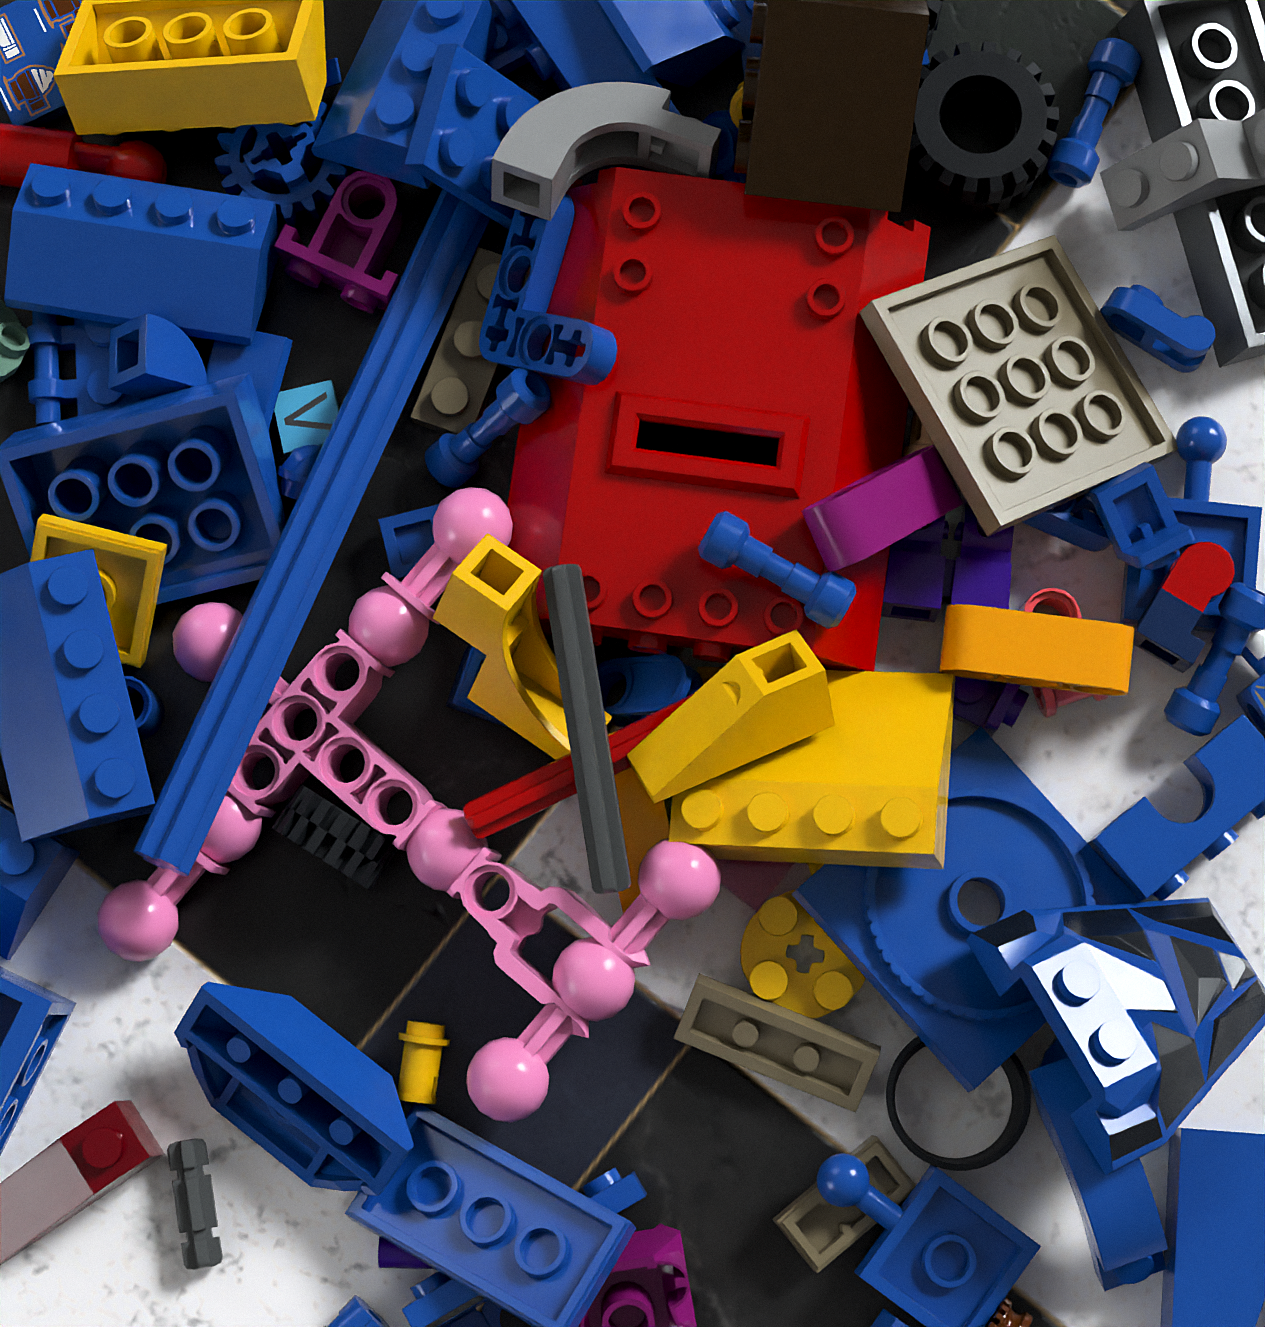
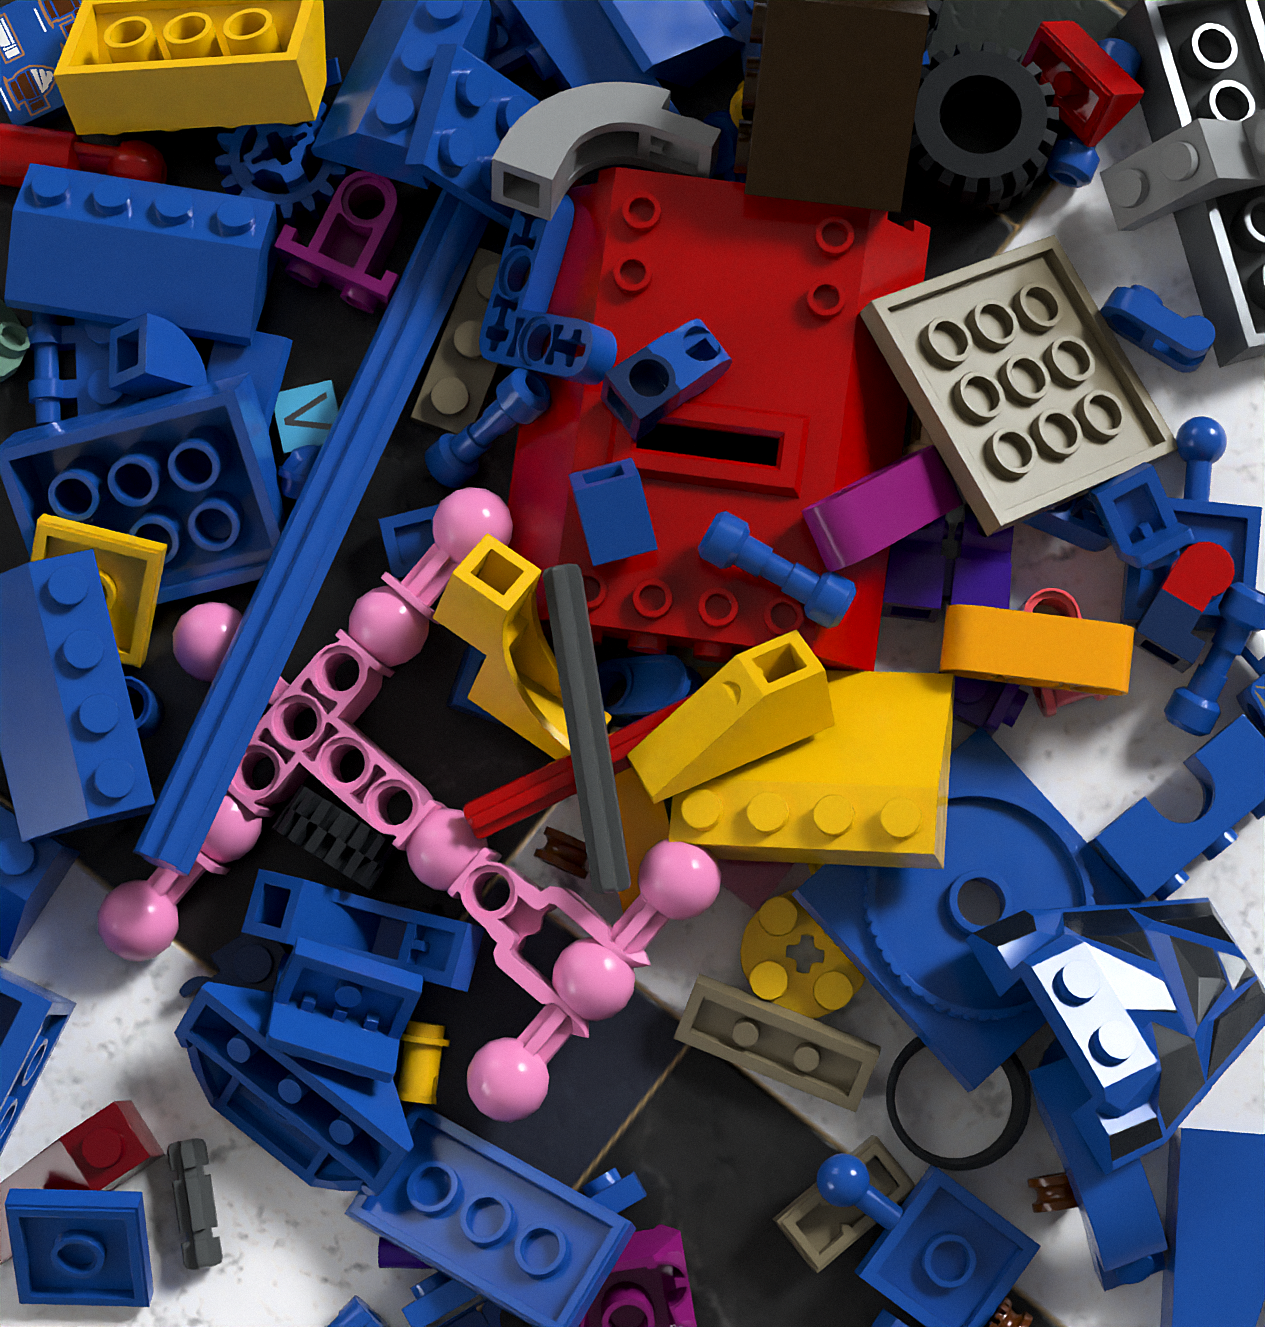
(79, 1247): none -> blue tile
(242, 963): none -> dark blue plate
(341, 1009): none -> blue bracket
(394, 935): none -> blue arch
(563, 853): none -> reddish brown bush
(613, 511): none -> blue brick
(663, 376): none -> leg
(1053, 1192): none -> reddish brown bush
(1086, 81): none -> red slope

